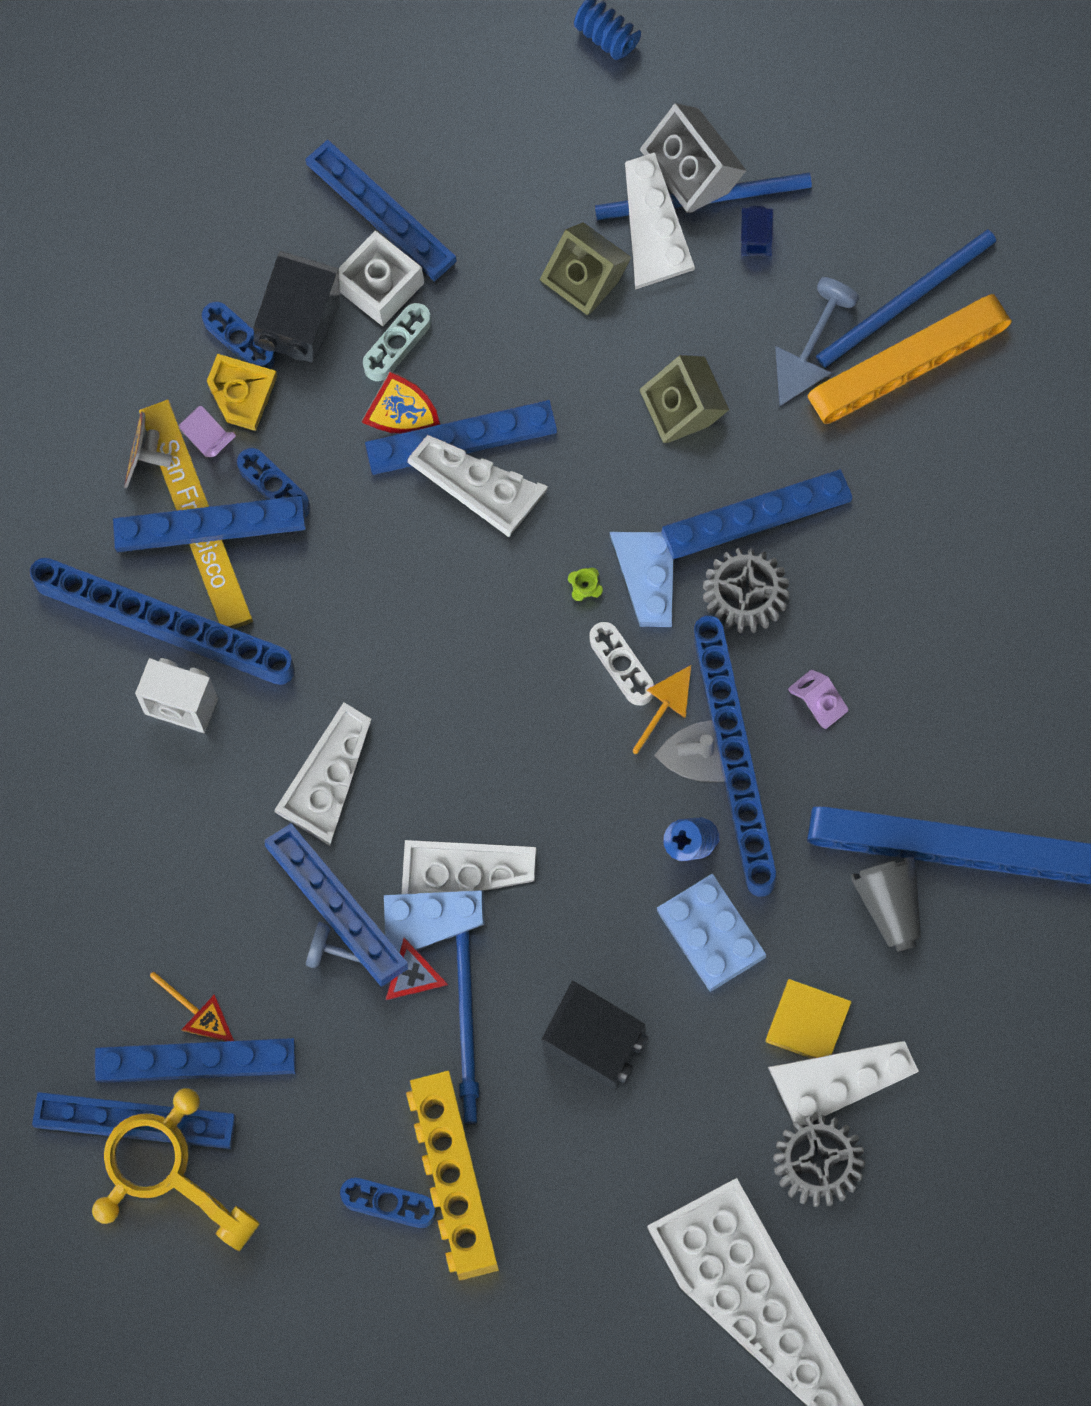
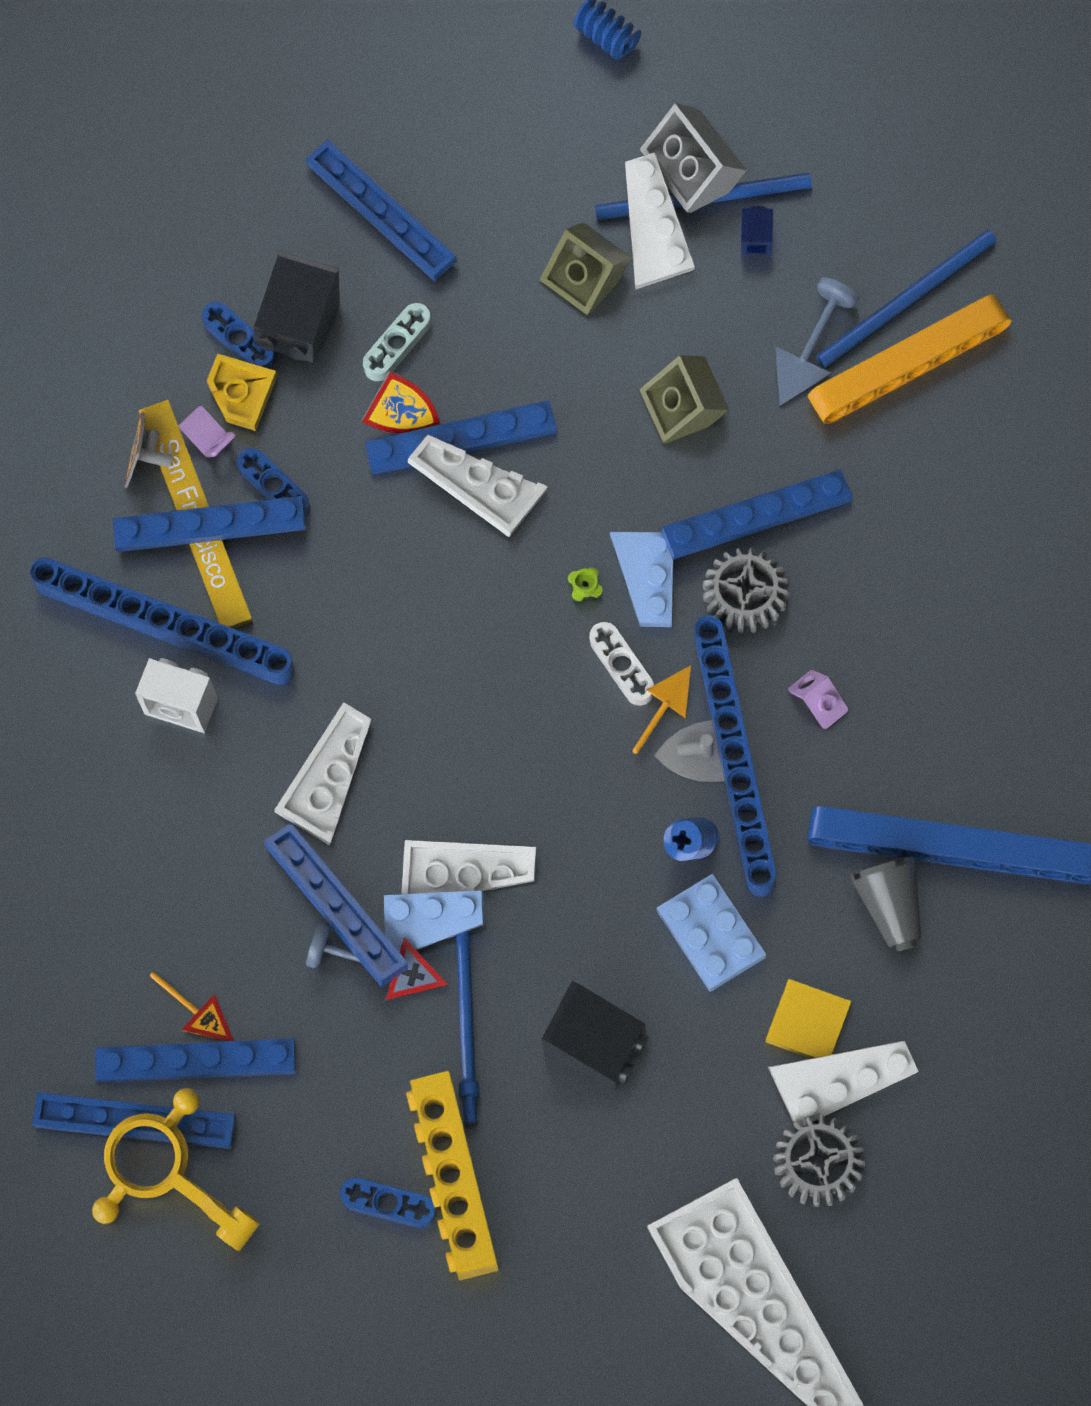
(379, 278): white brick -> none

